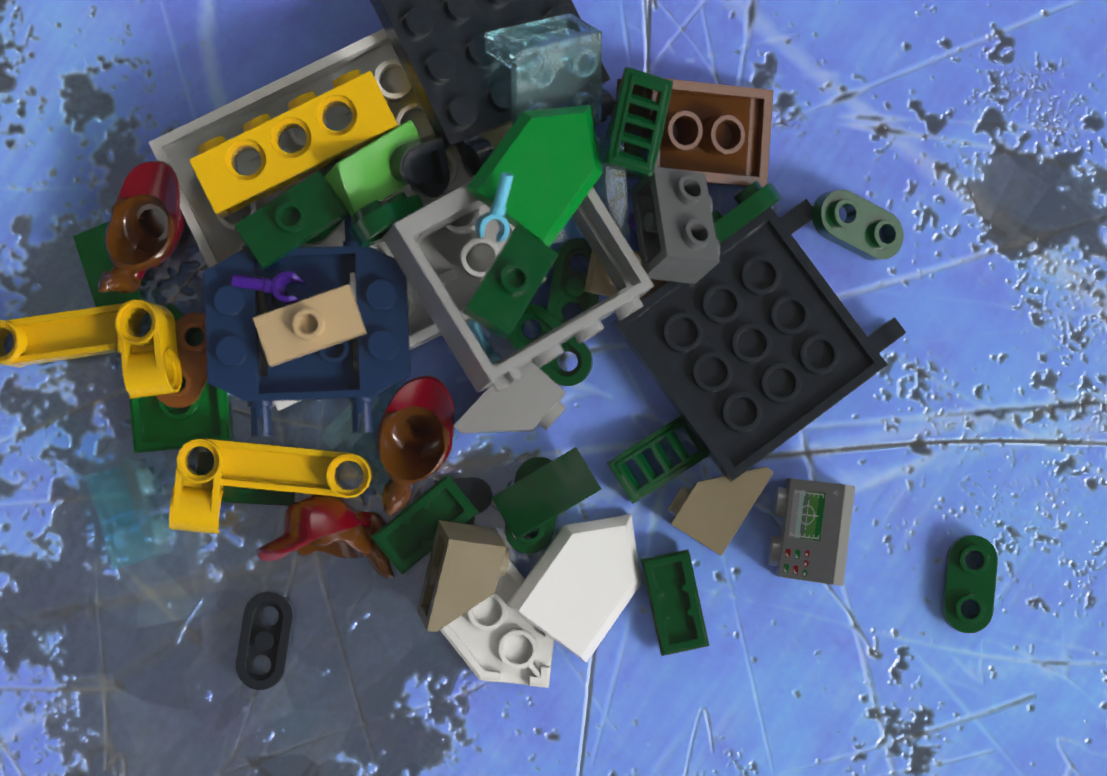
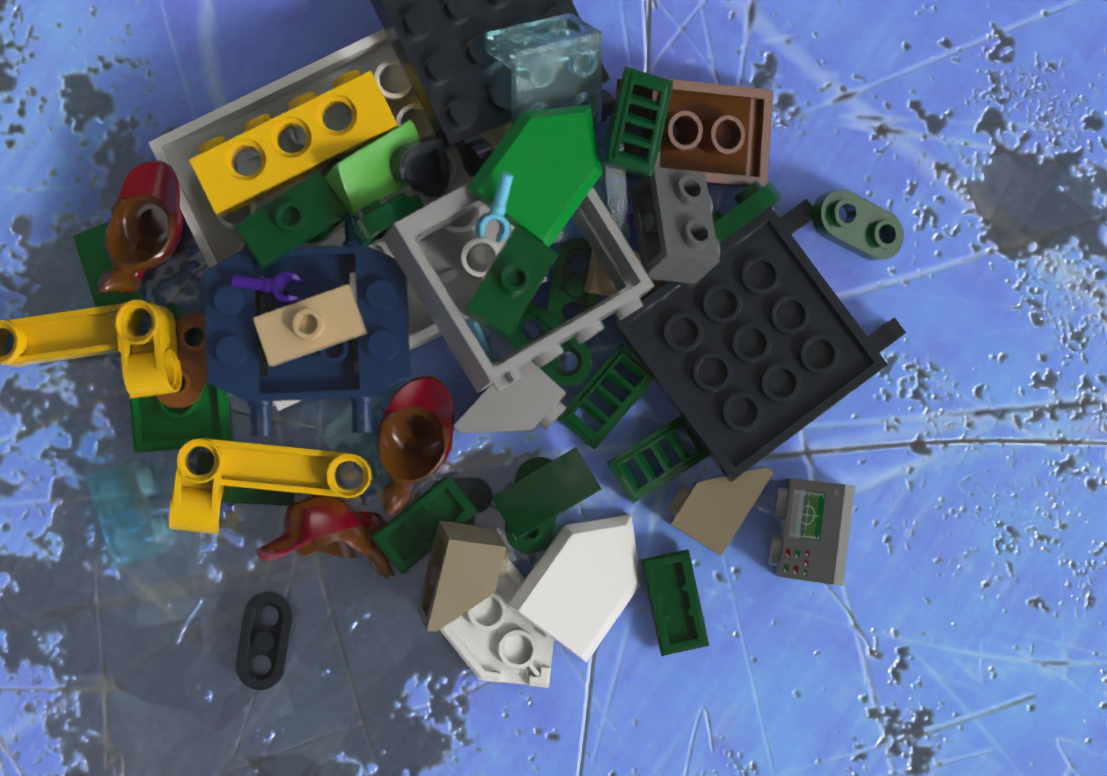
(579, 427): none -> dark green slope
(966, 584): dark green plate -> none

